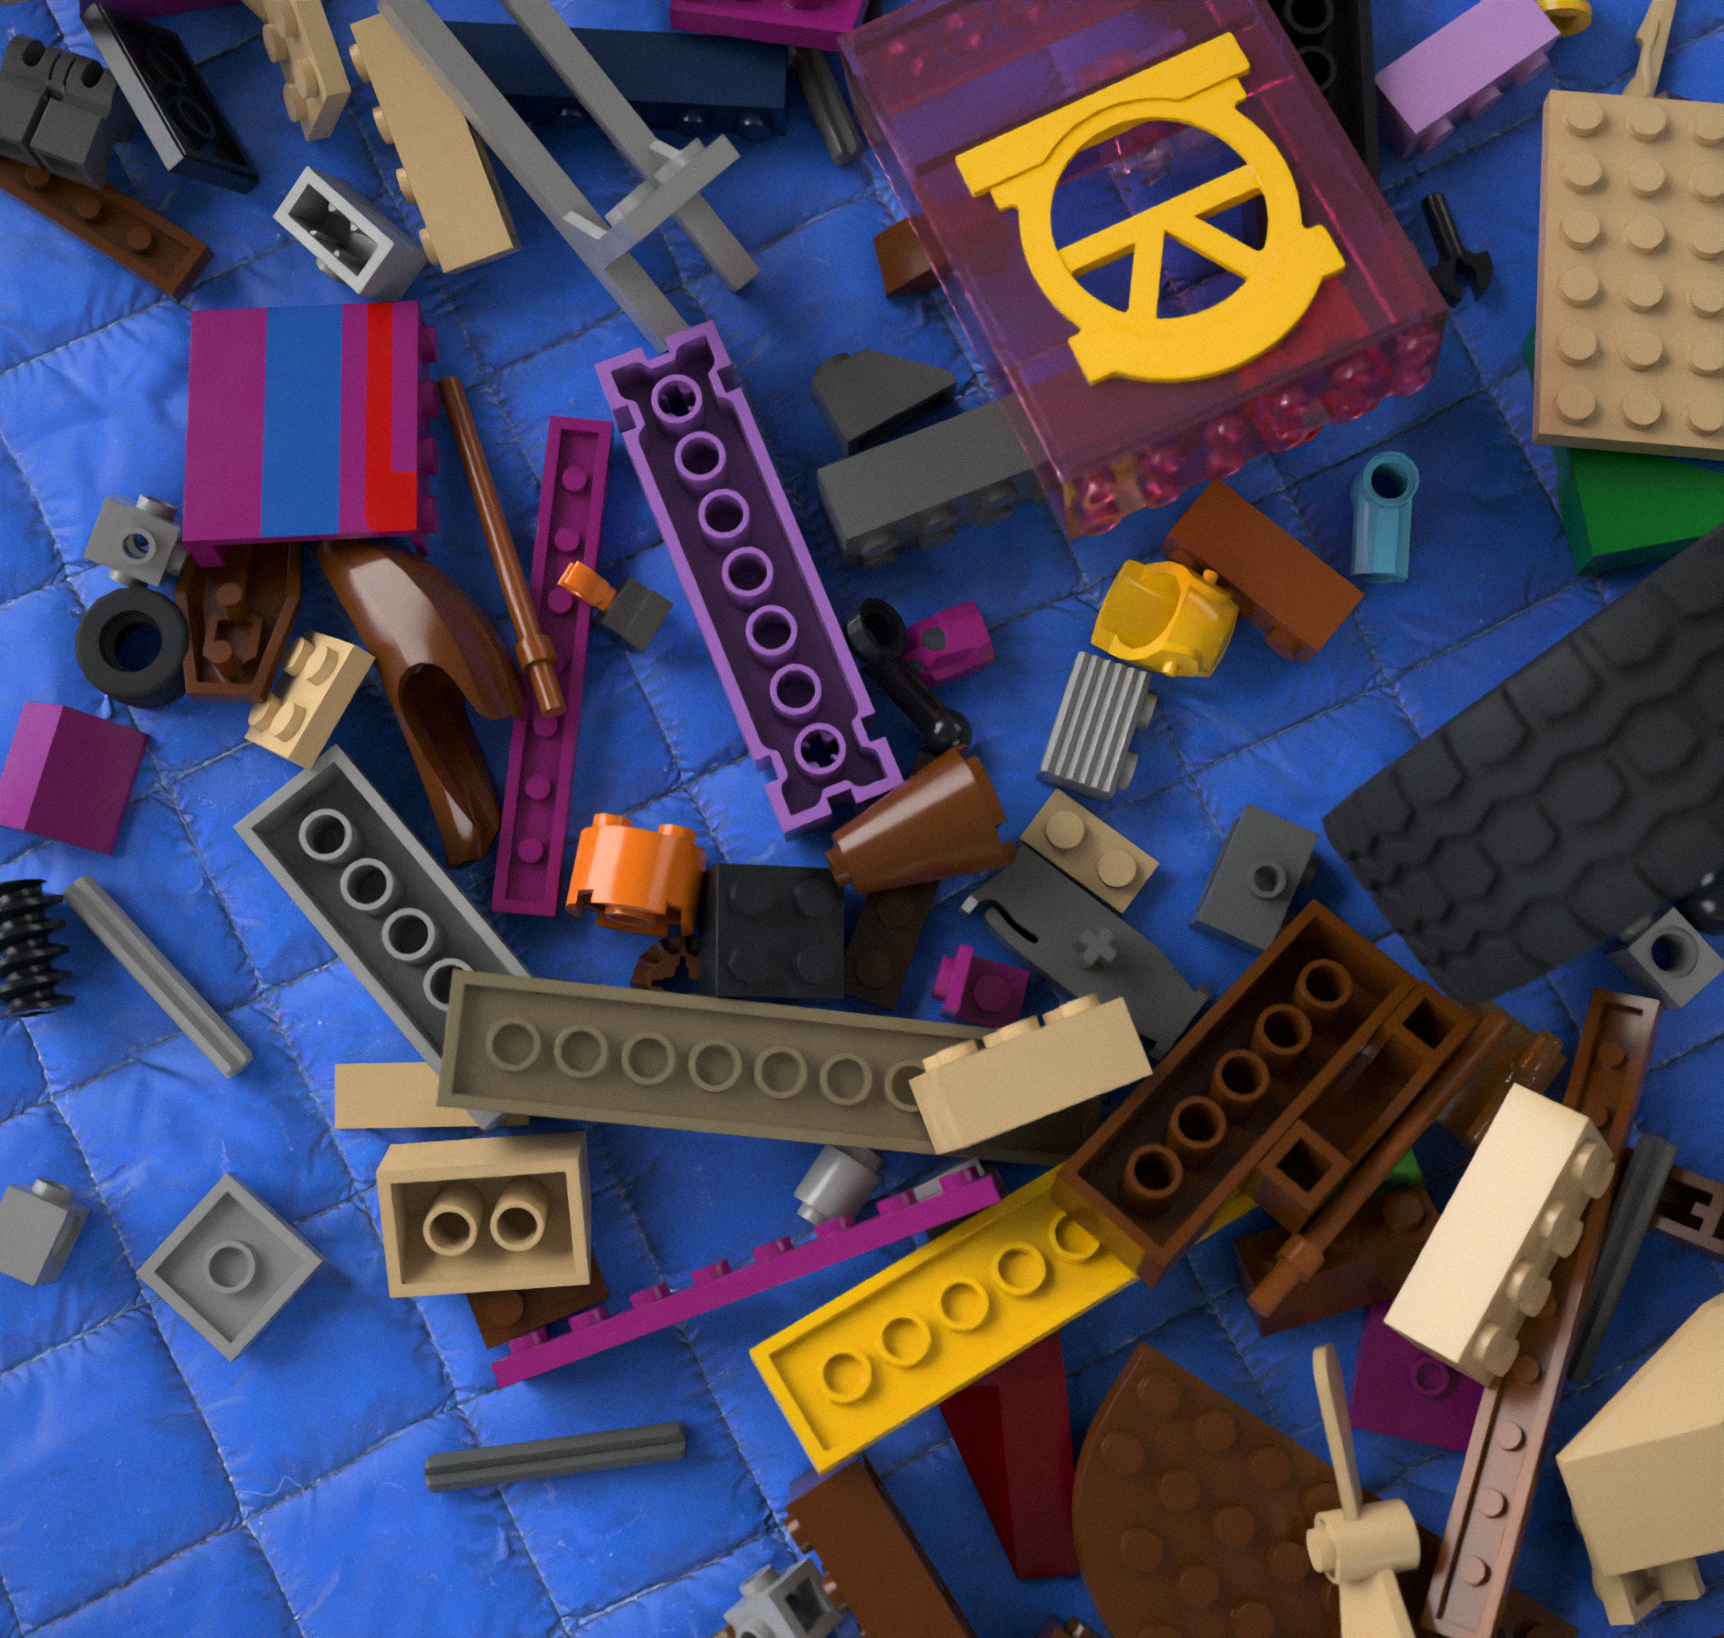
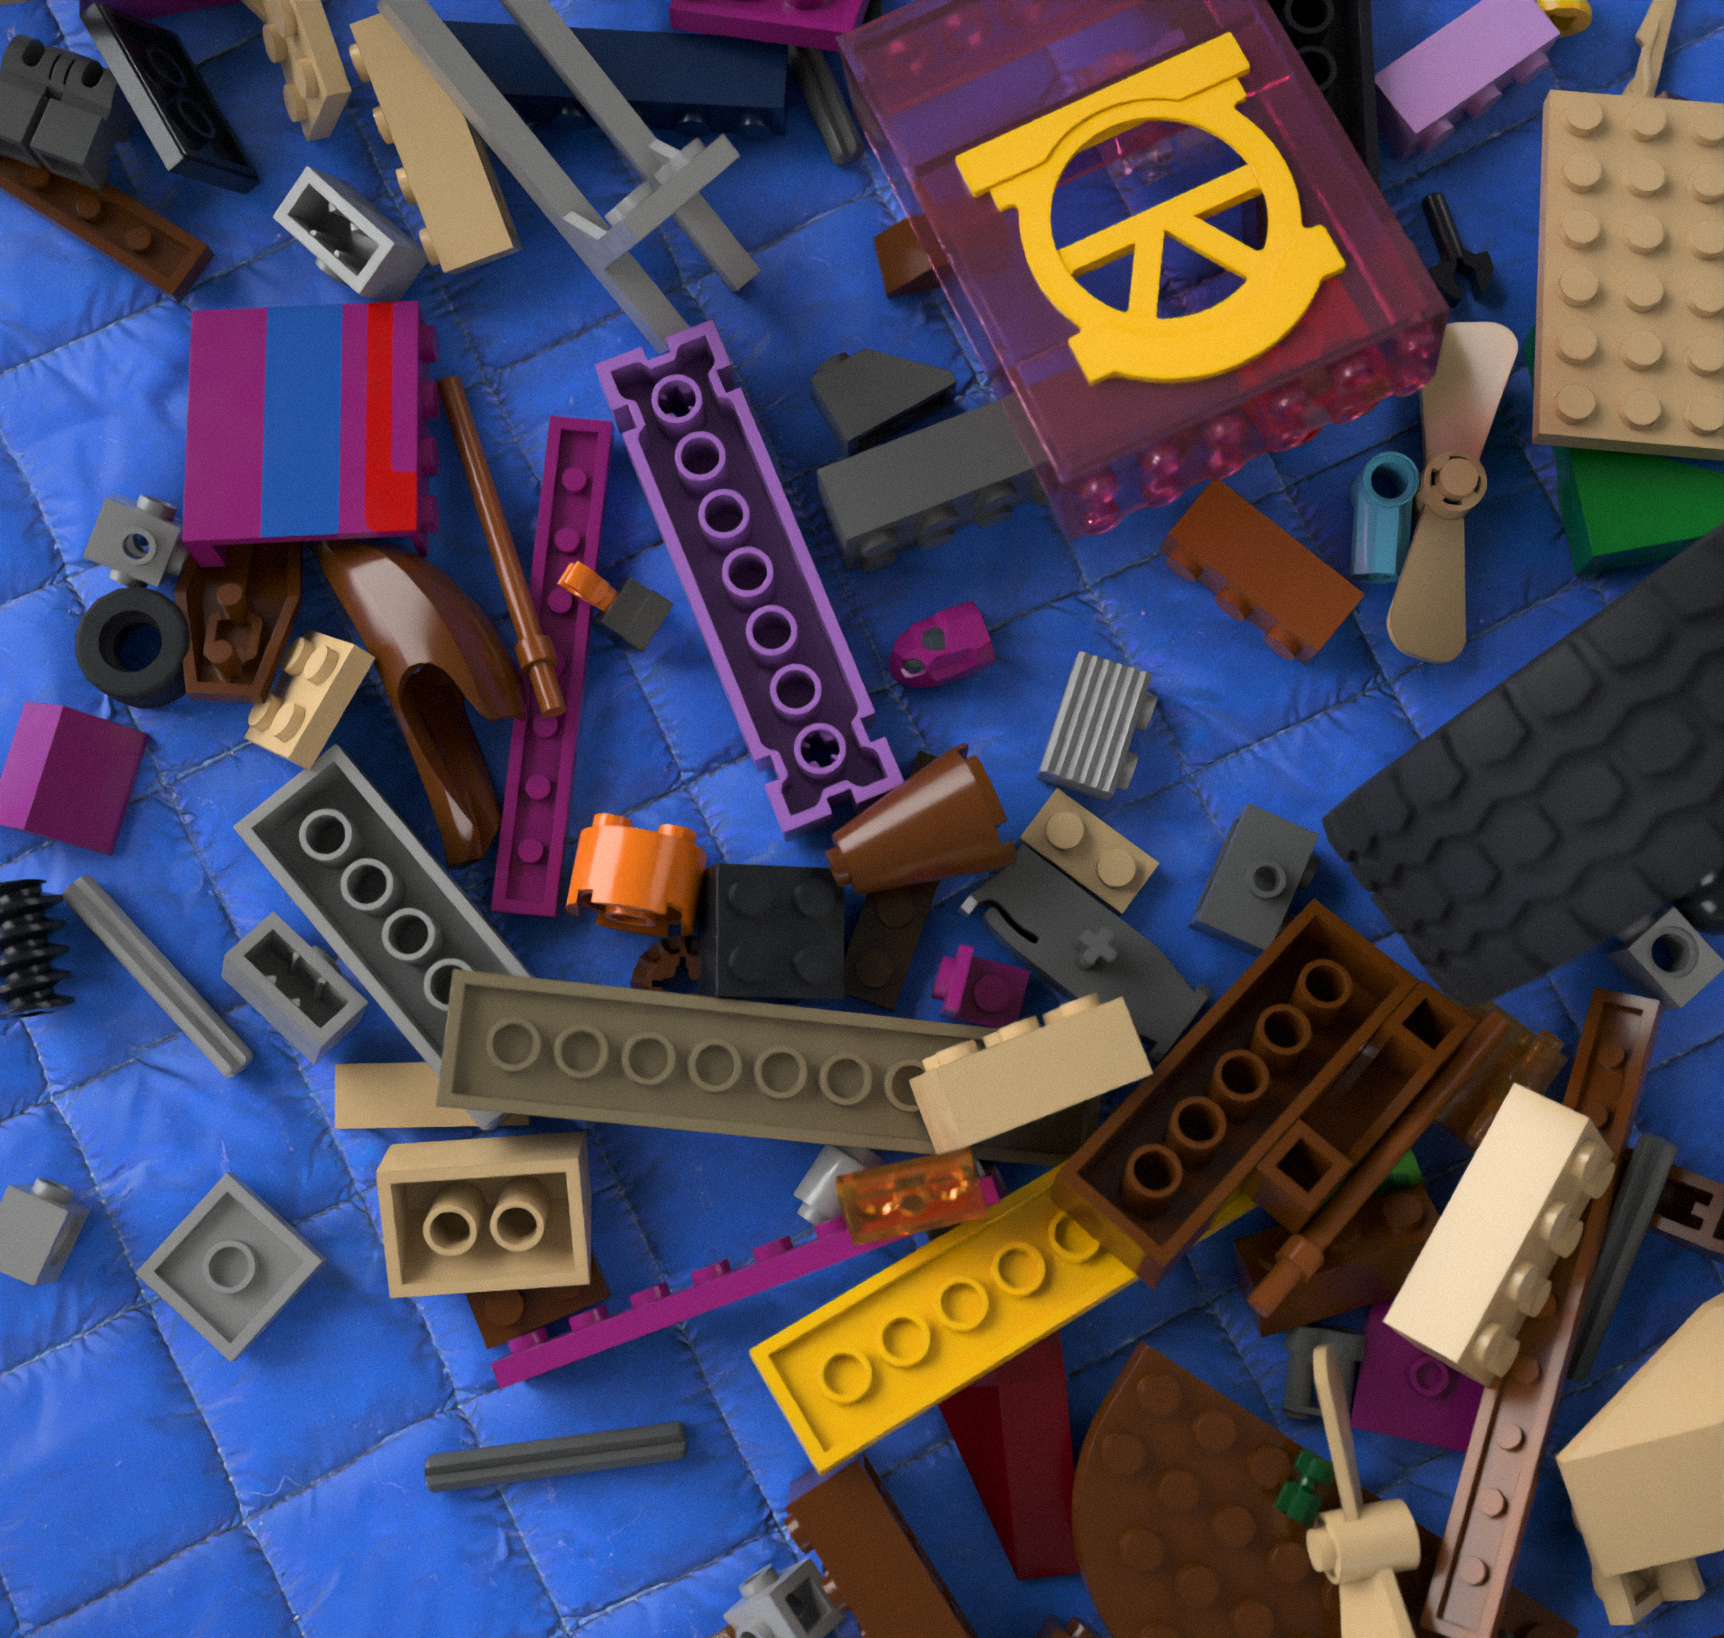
(294, 987): none -> light grey brick
(911, 1196): none -> clear orange plate
(939, 726): black piece -> none
(1166, 619): yellow helmet -> none
(1299, 1497): none -> dark green piece
(1300, 1370): none -> dark grey piece
(1455, 419): none -> tan piece

